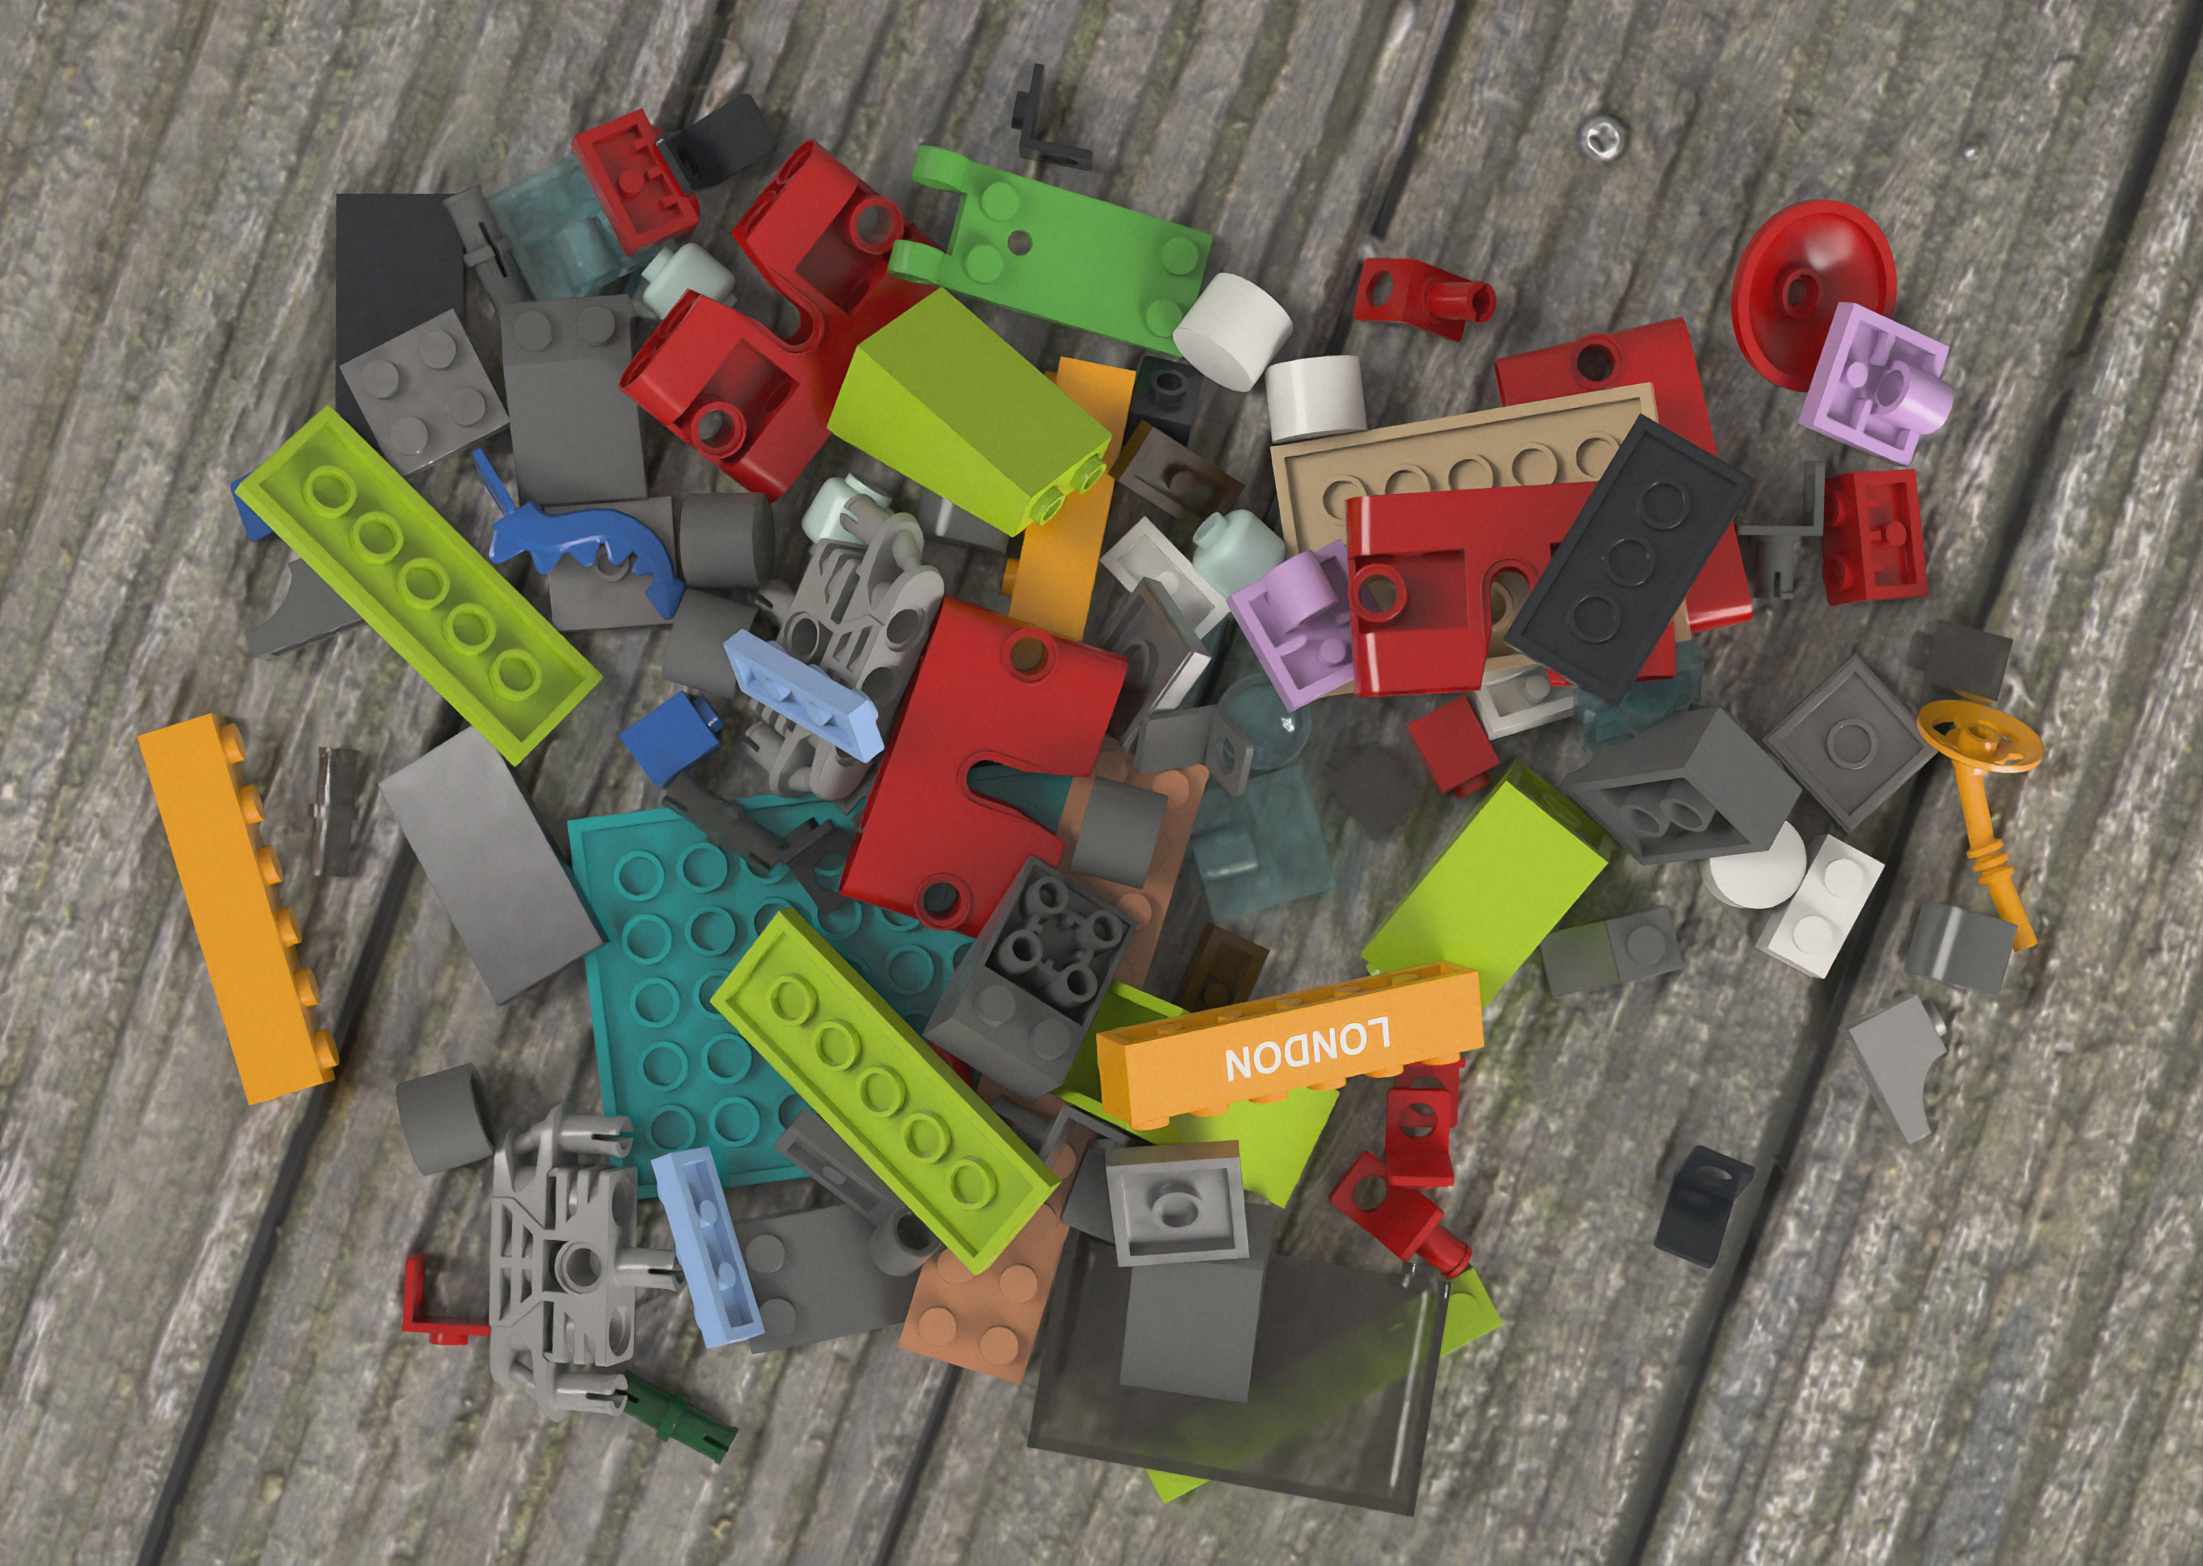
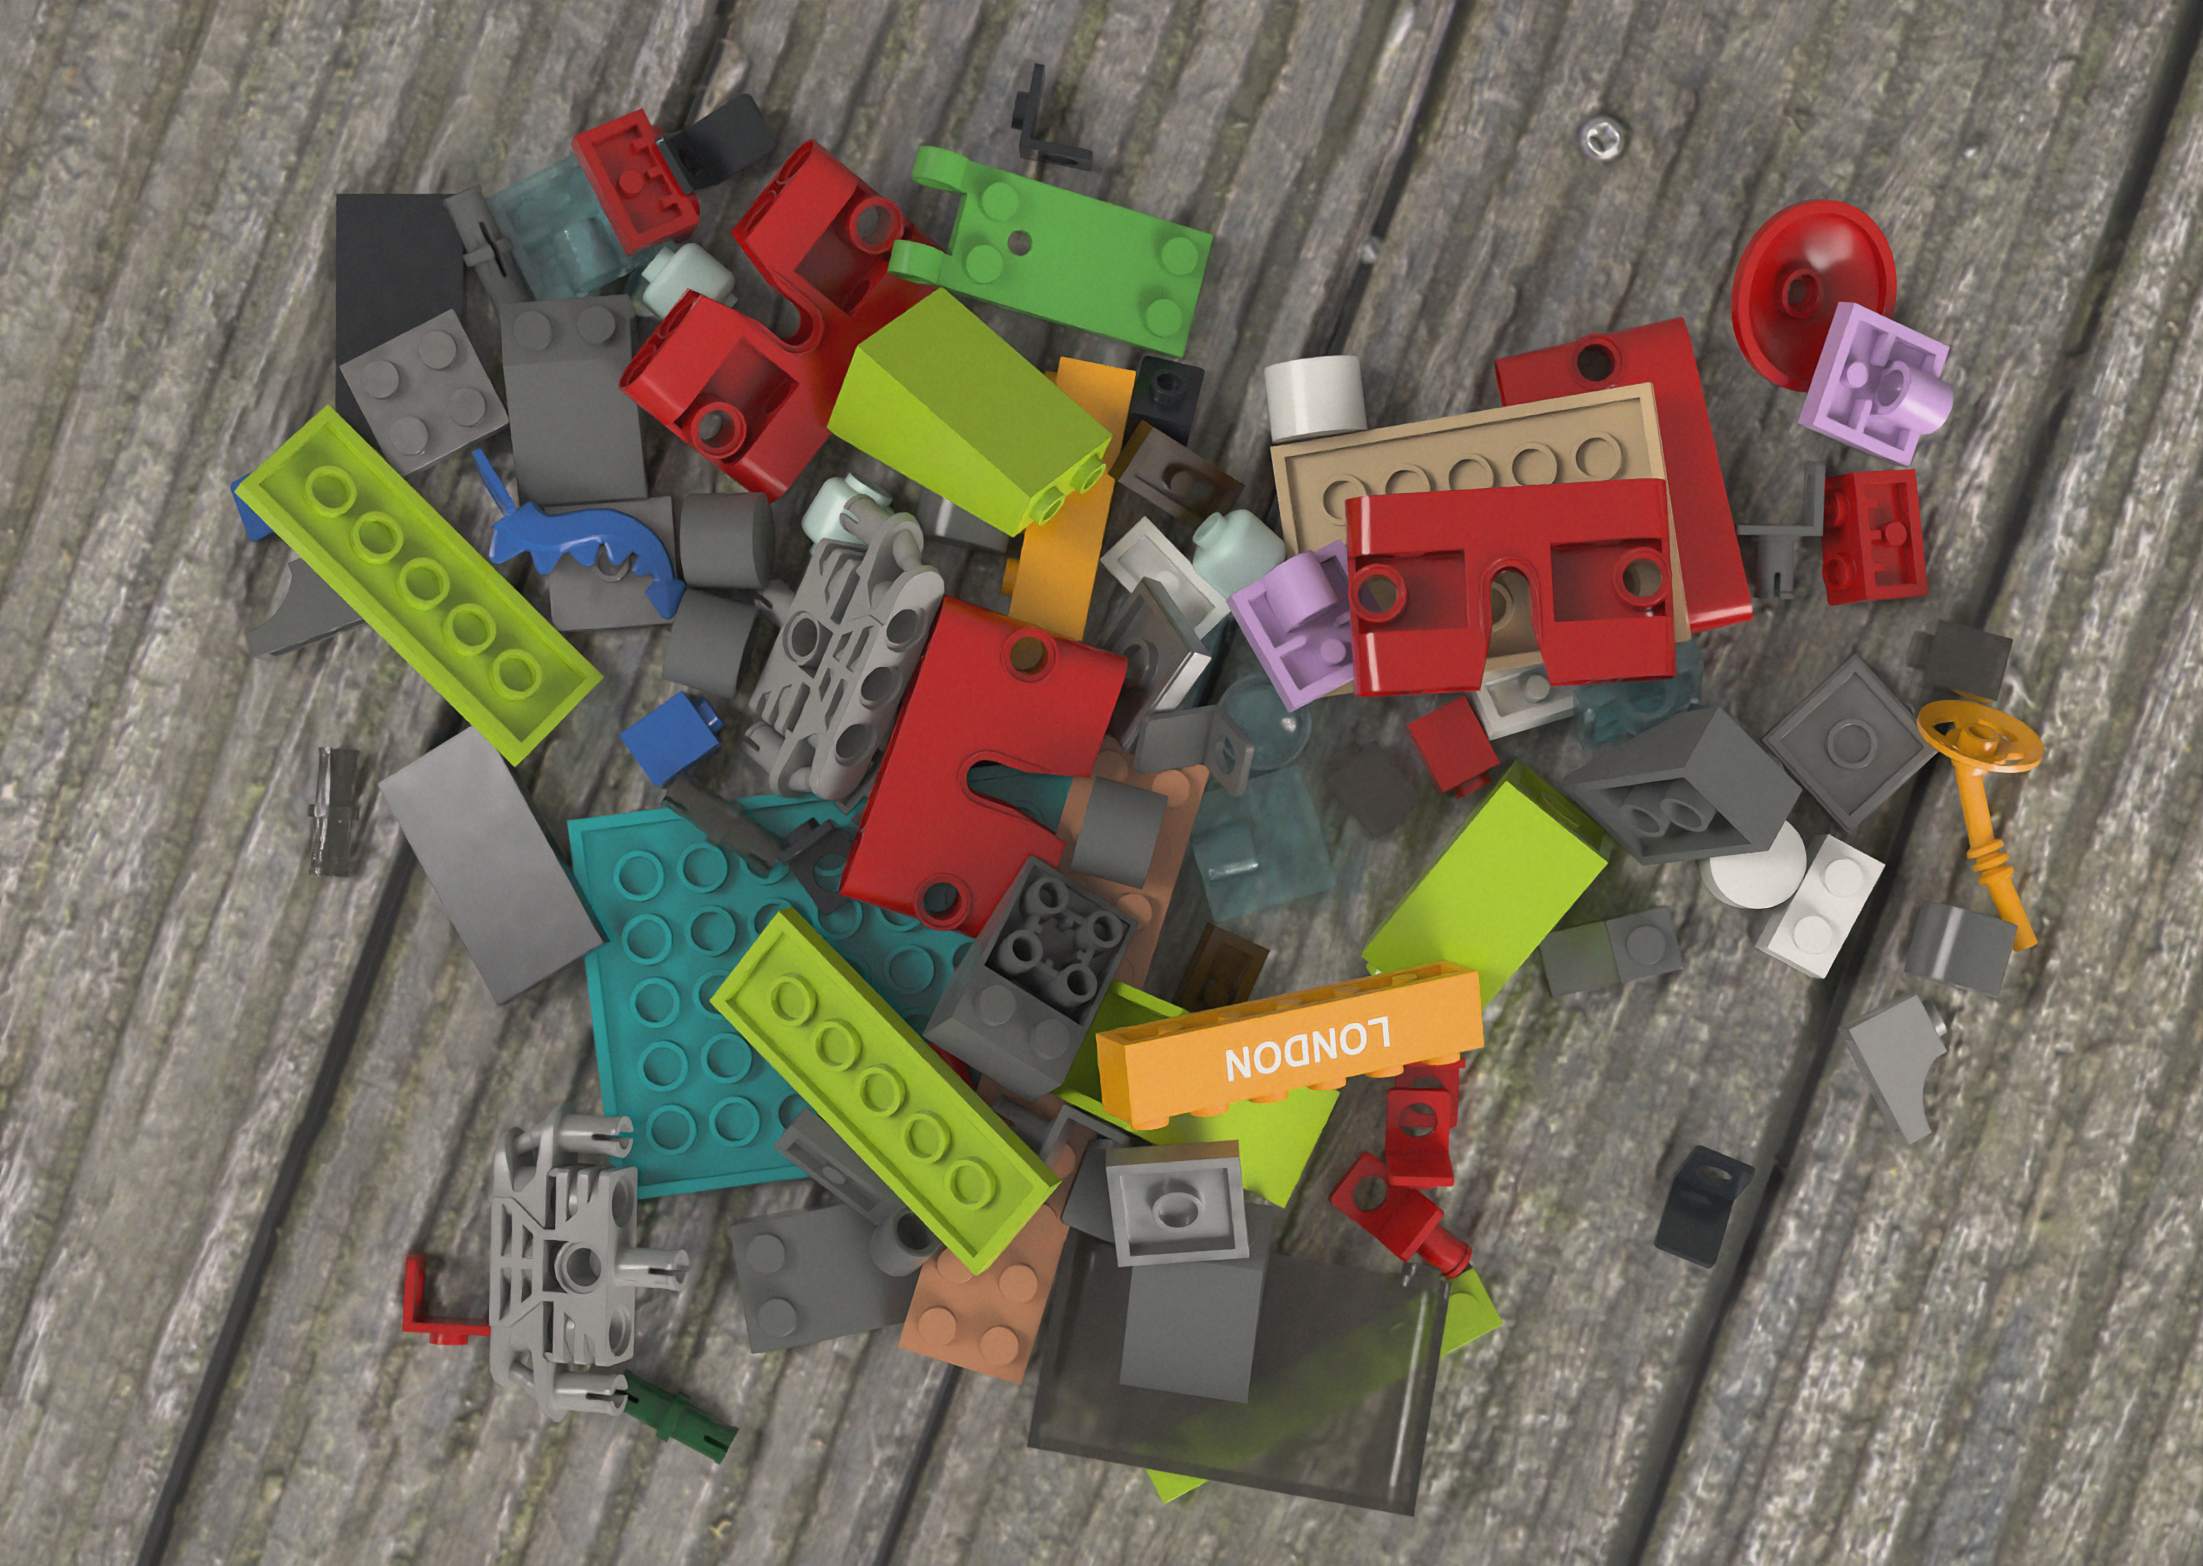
(238, 907): light orange brick -> none
(447, 1119): dark grey piece -> none
(707, 1247): light blue plate -> none
(805, 695): light blue plate -> none
(1233, 332): white piece -> none
(1423, 297): red bracket -> none
(1628, 561): black tile -> none

